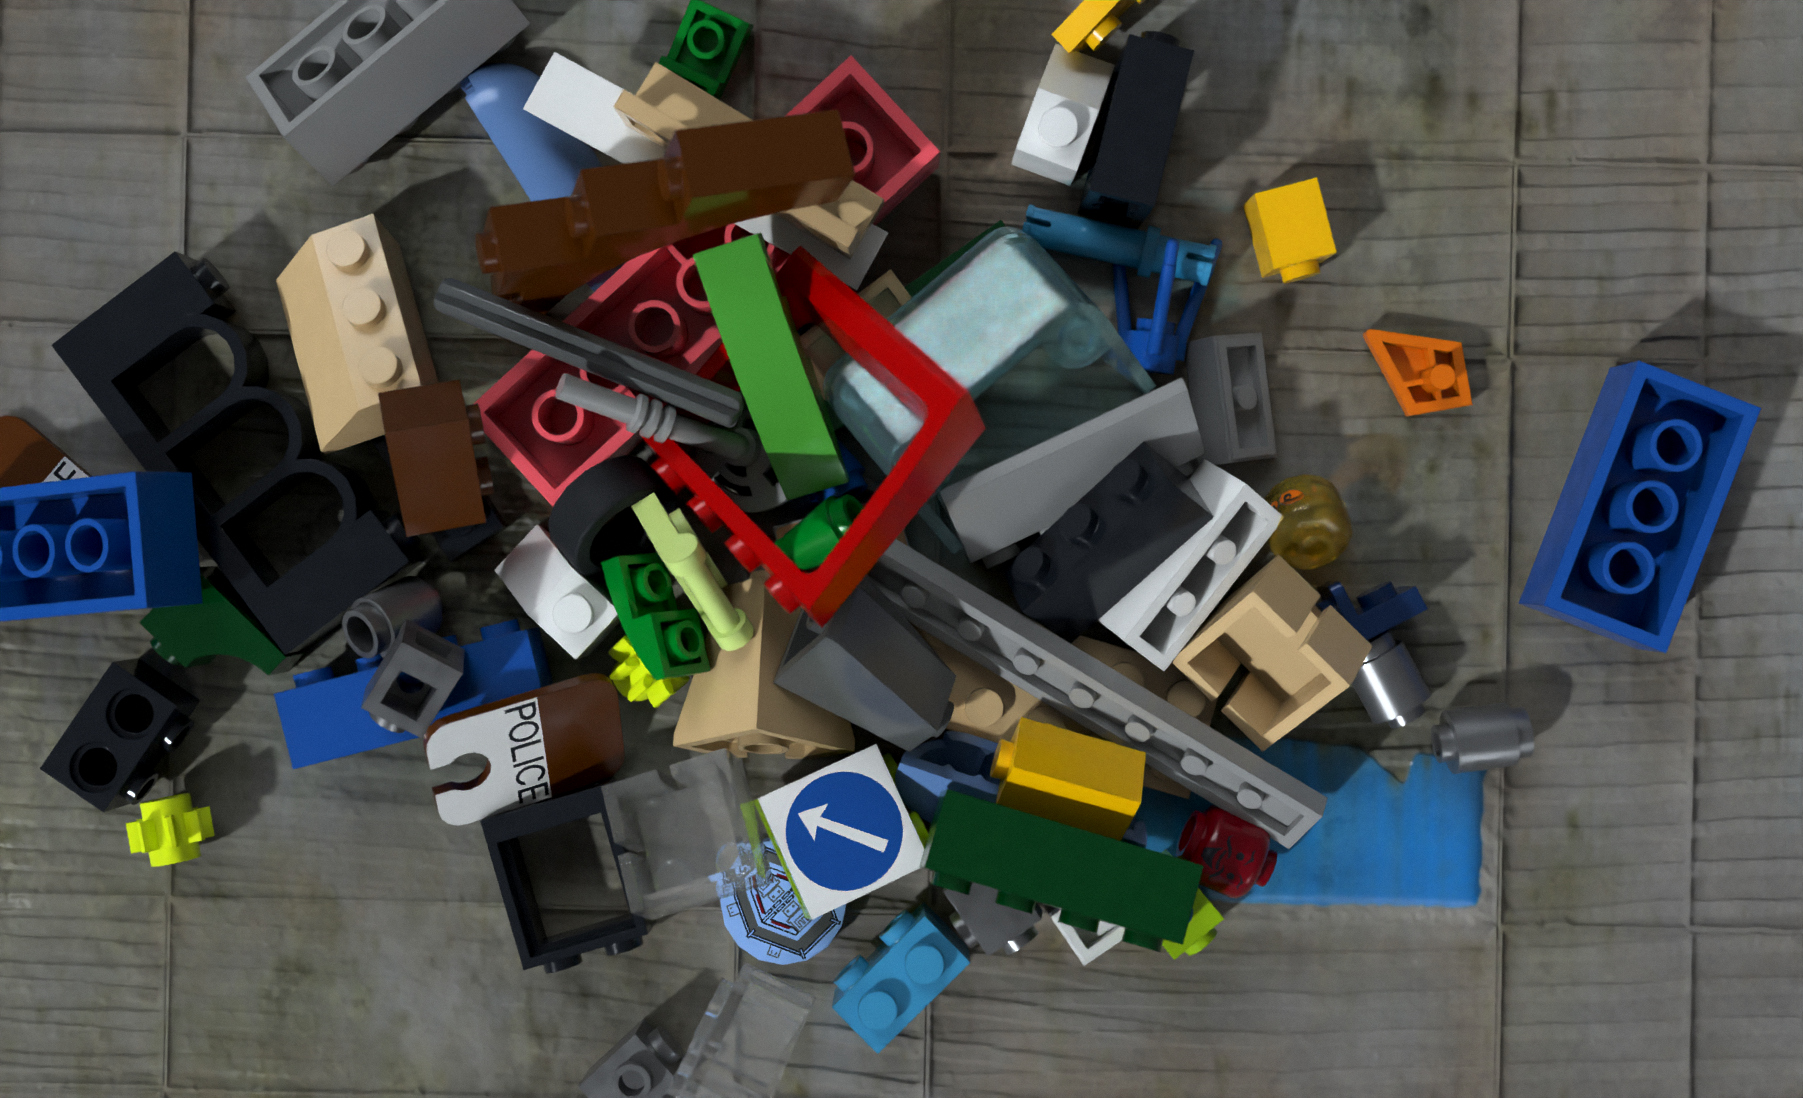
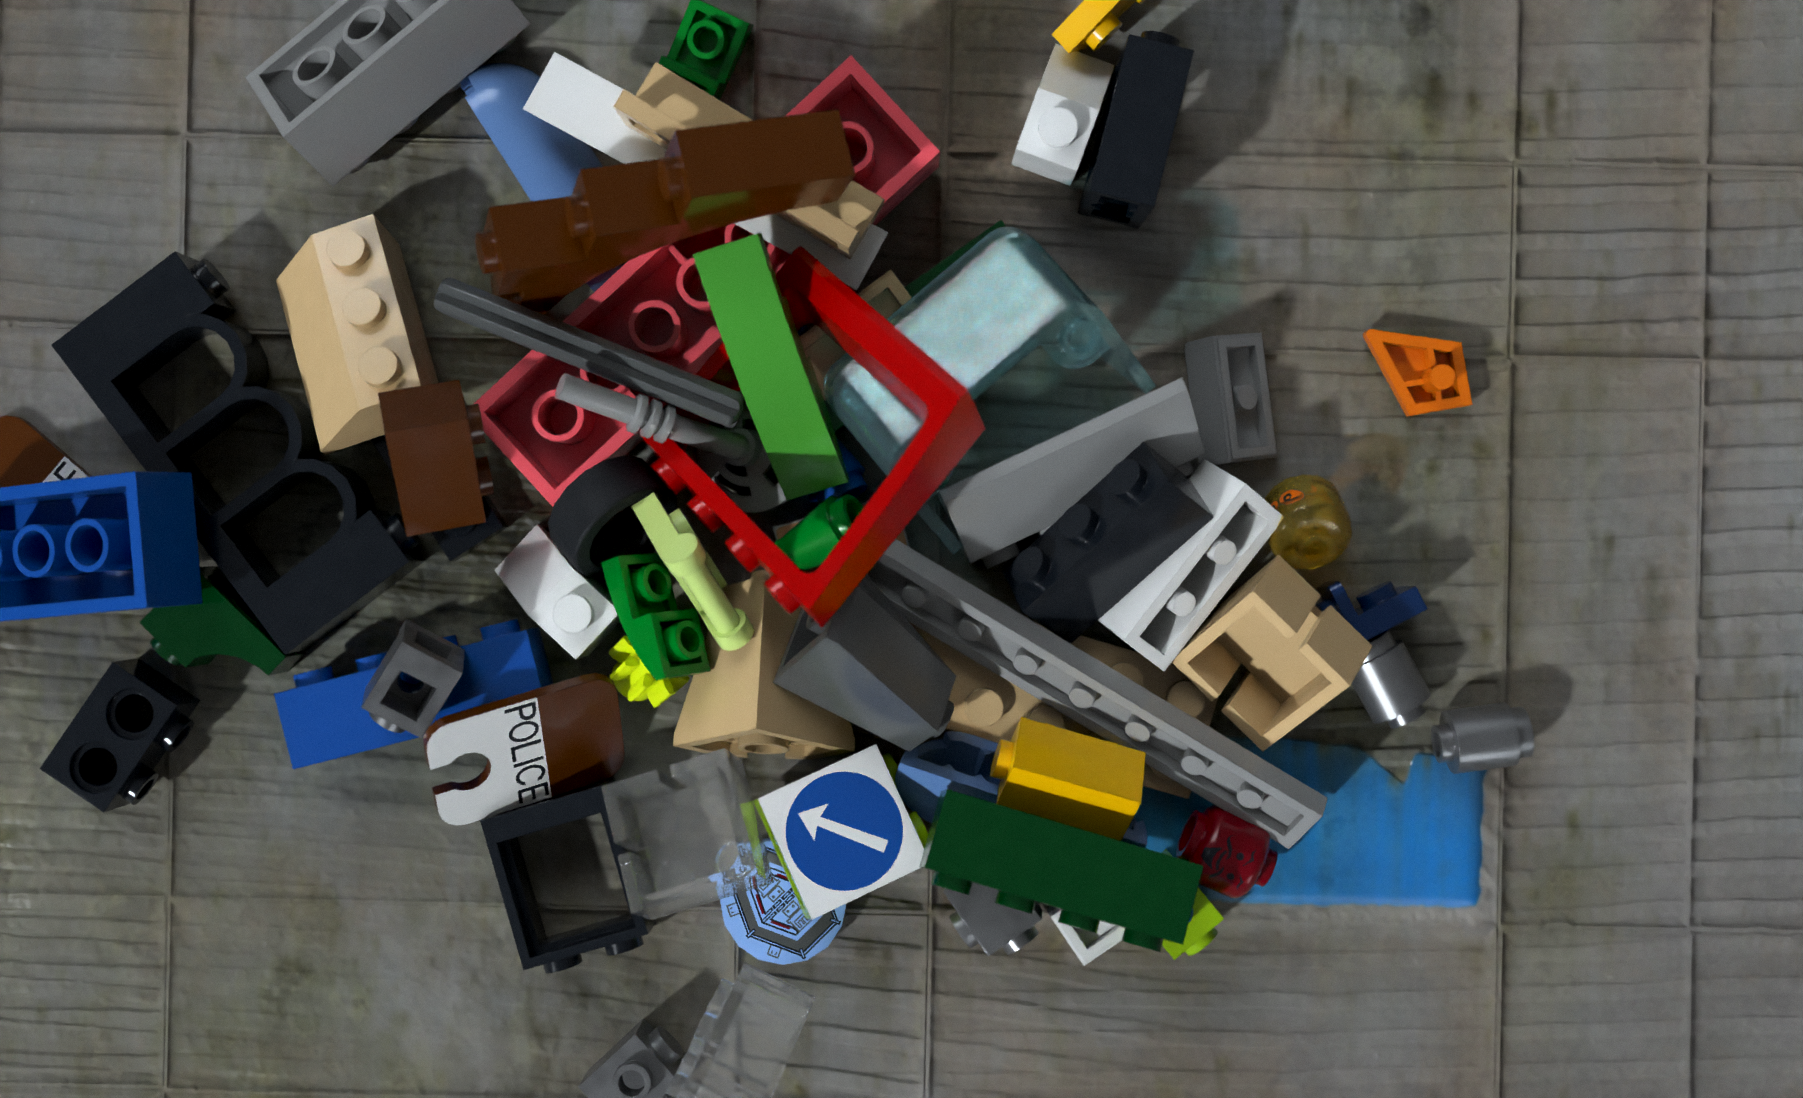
(170, 829): neon yellow gear -> none
(378, 616): flat silver brick -> none
(899, 977): dark azure brick -> none
(1117, 244): dark azure pin -> none
(1153, 338): blue plant -> none
(1290, 230): yellow brick -> none
(1639, 506): blue brick -> none

